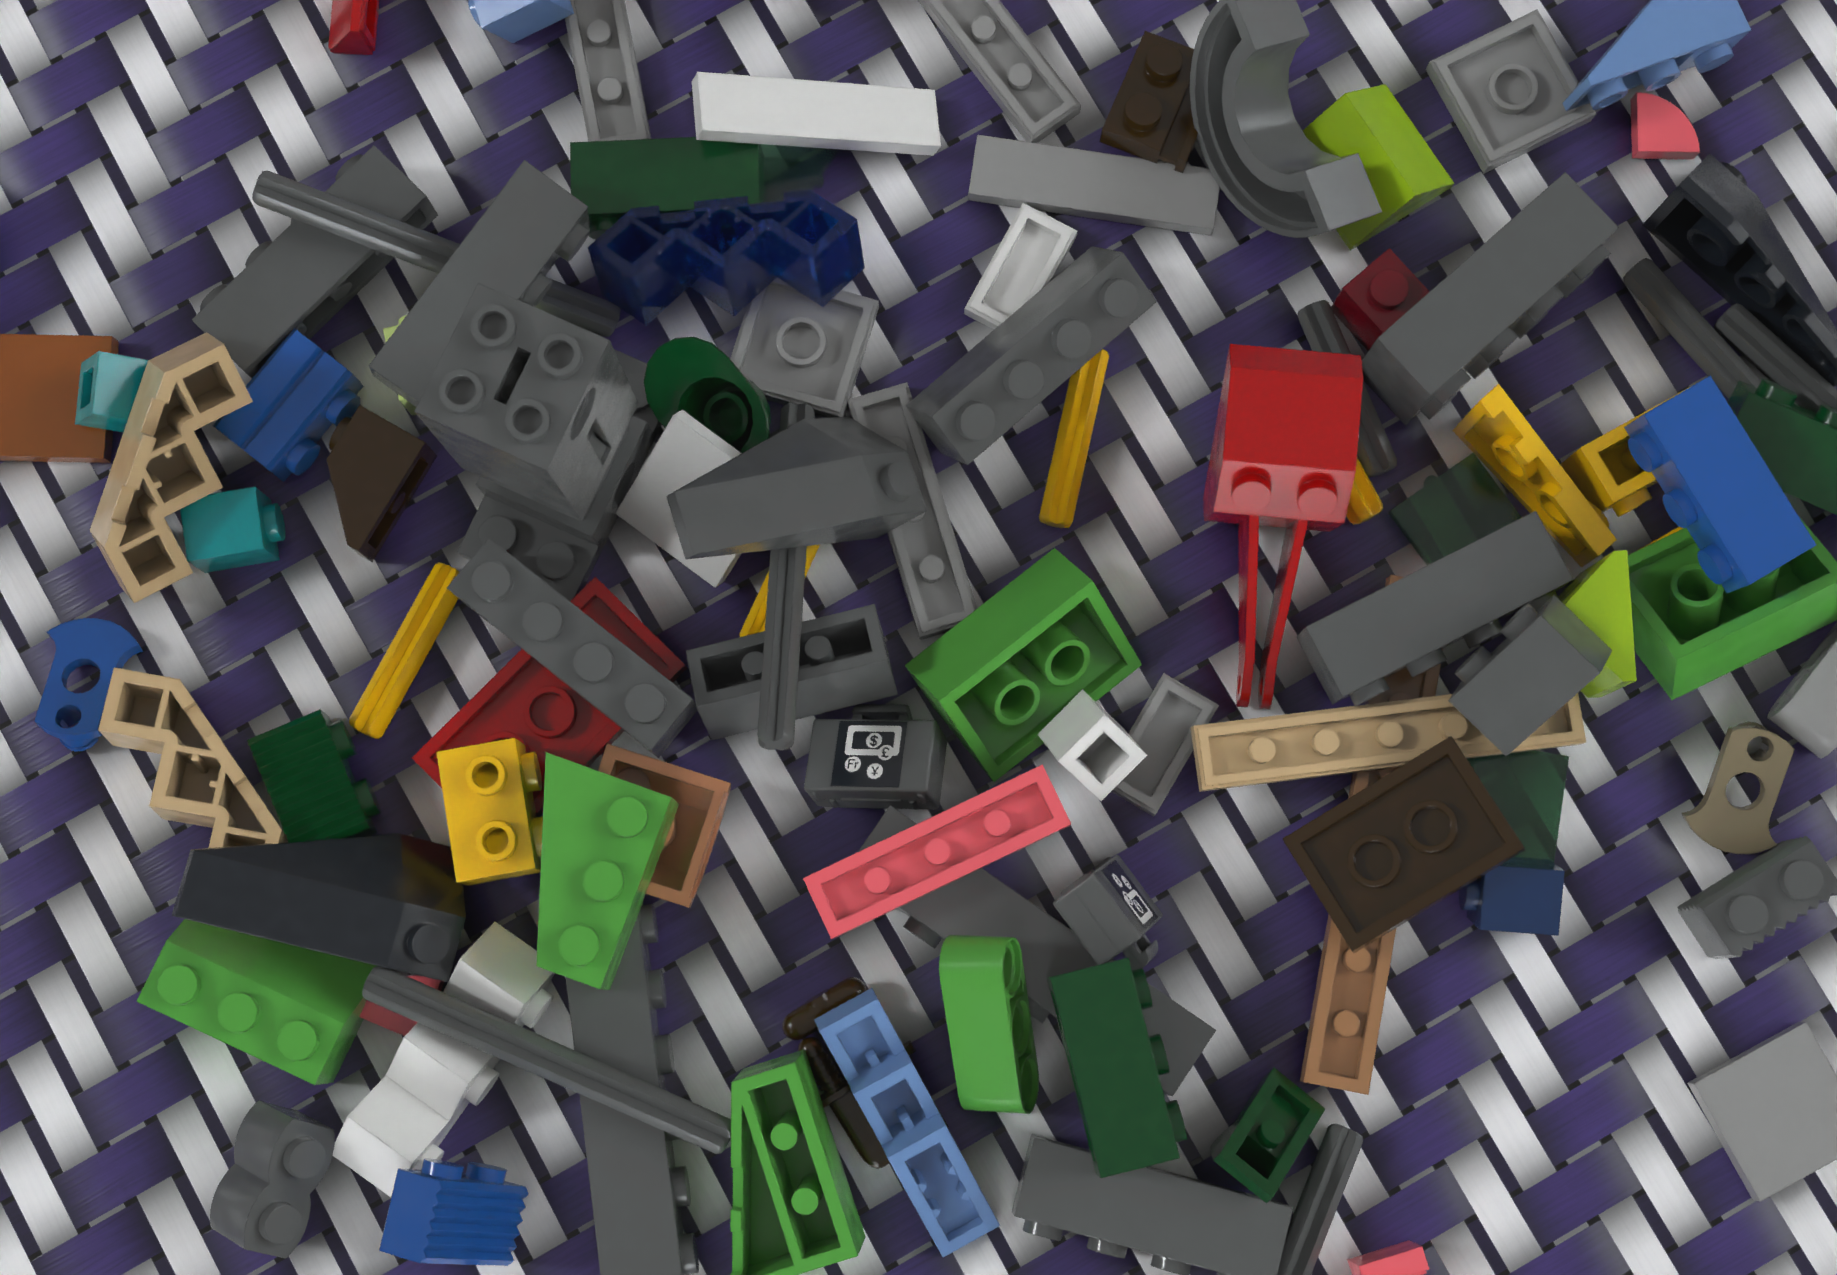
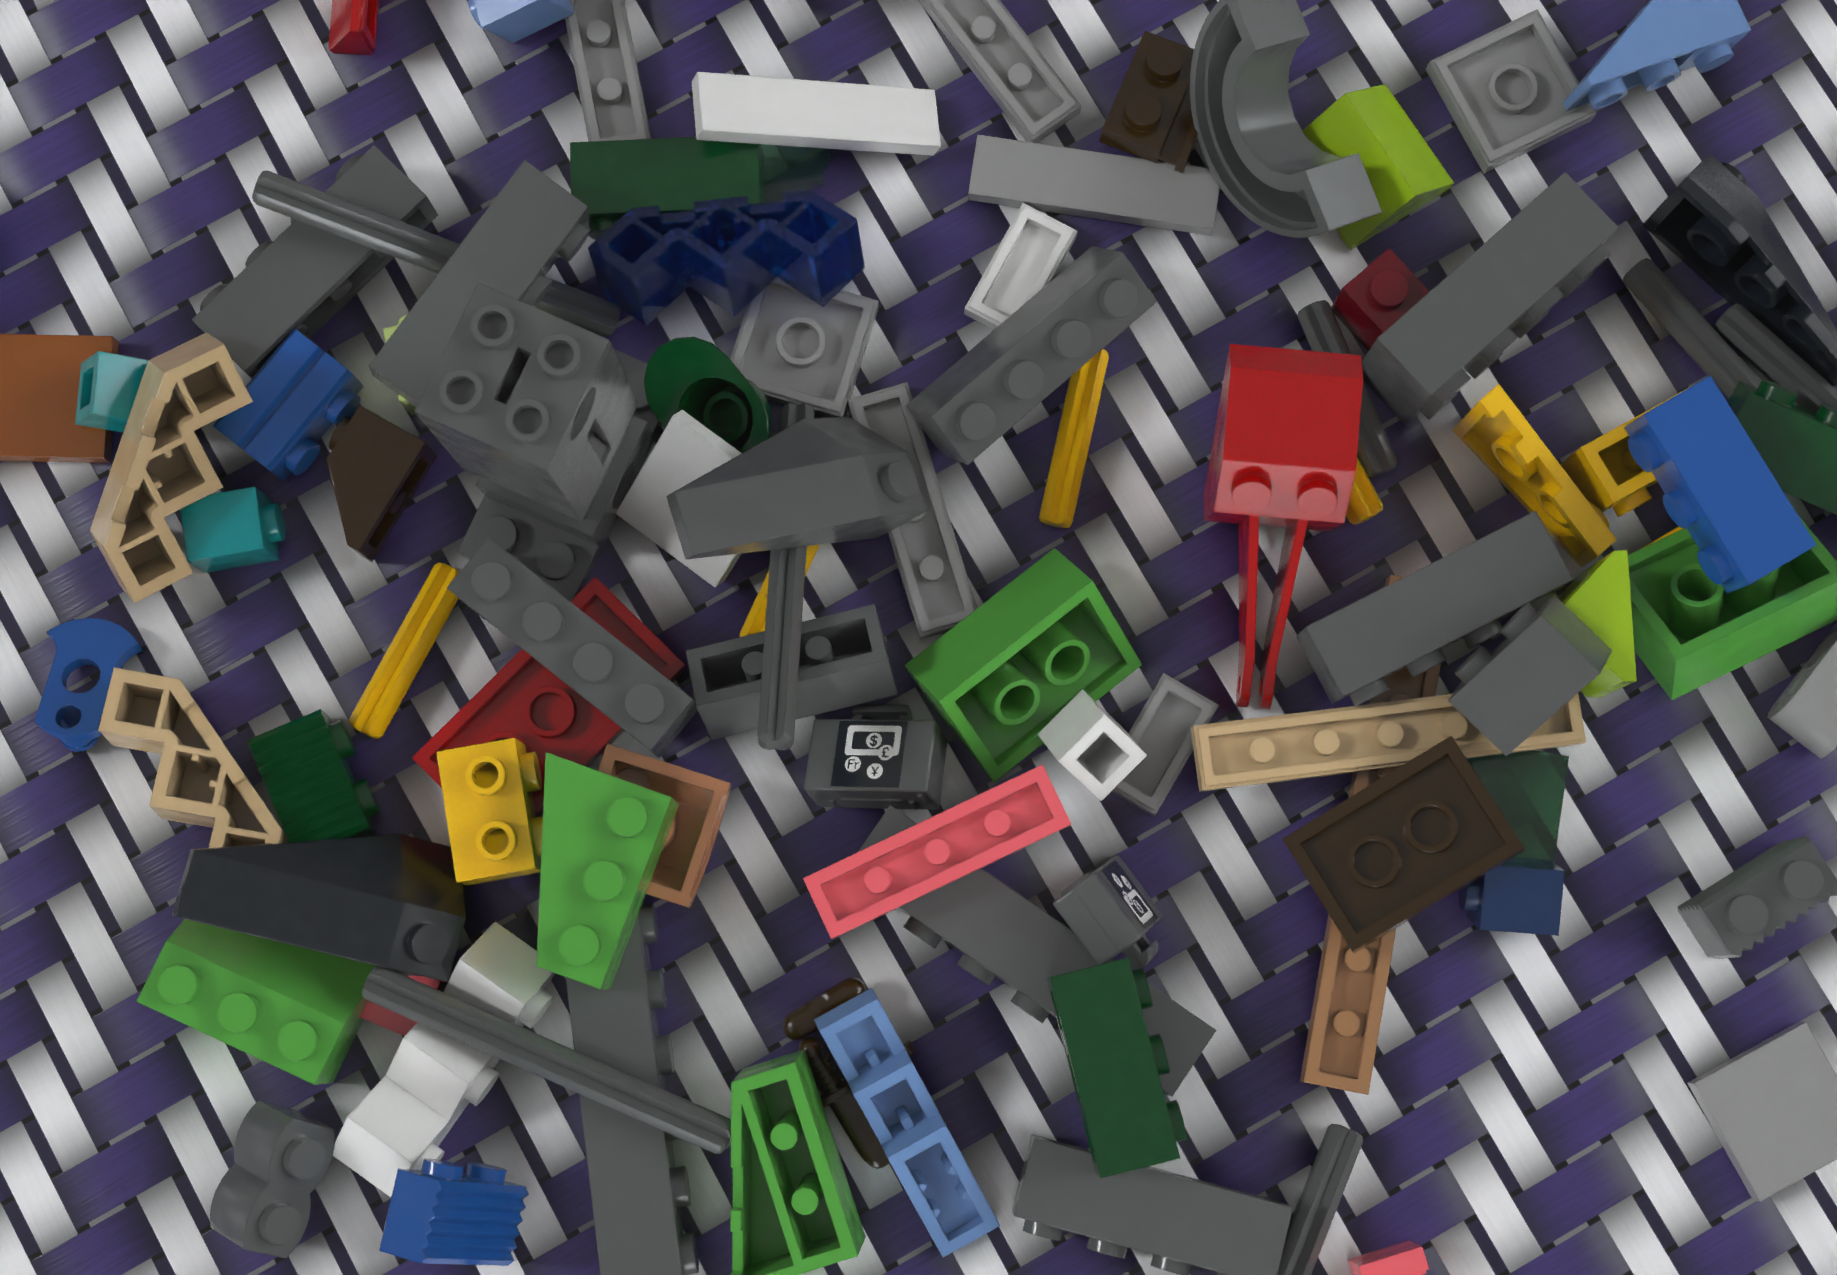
(989, 1023): bright green beam -> none
(1267, 1134): dark green slope -> none
(1453, 510): clear green piece -> none
(1660, 130): coral tile -> none
(1747, 827): dark tan piece -> none

